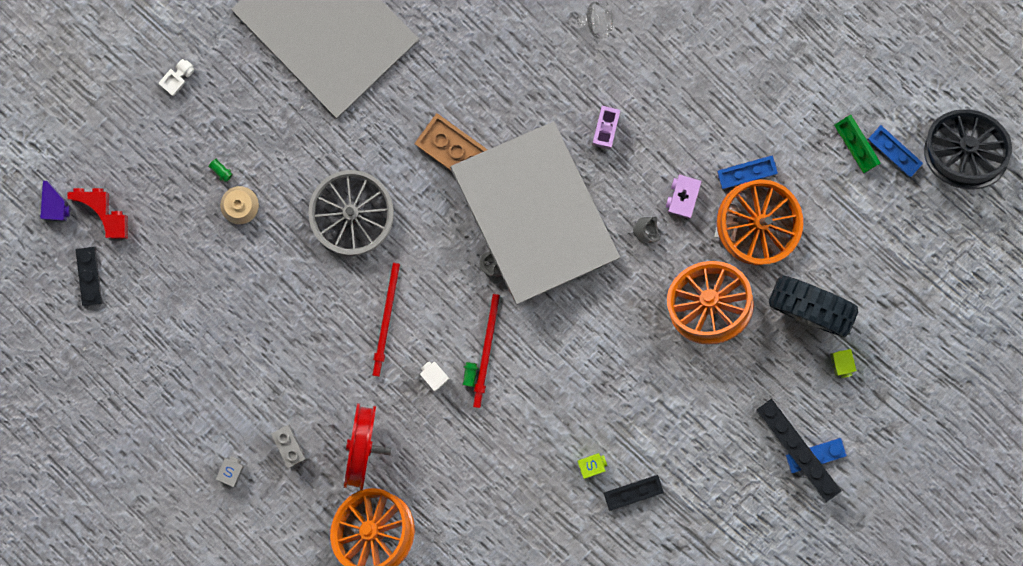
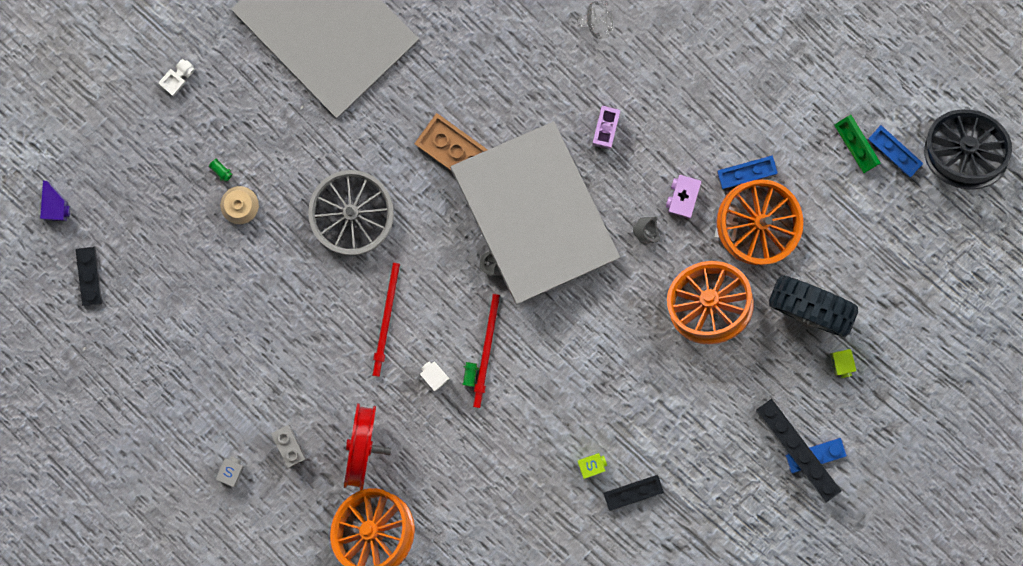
(115, 224): red arch -> none

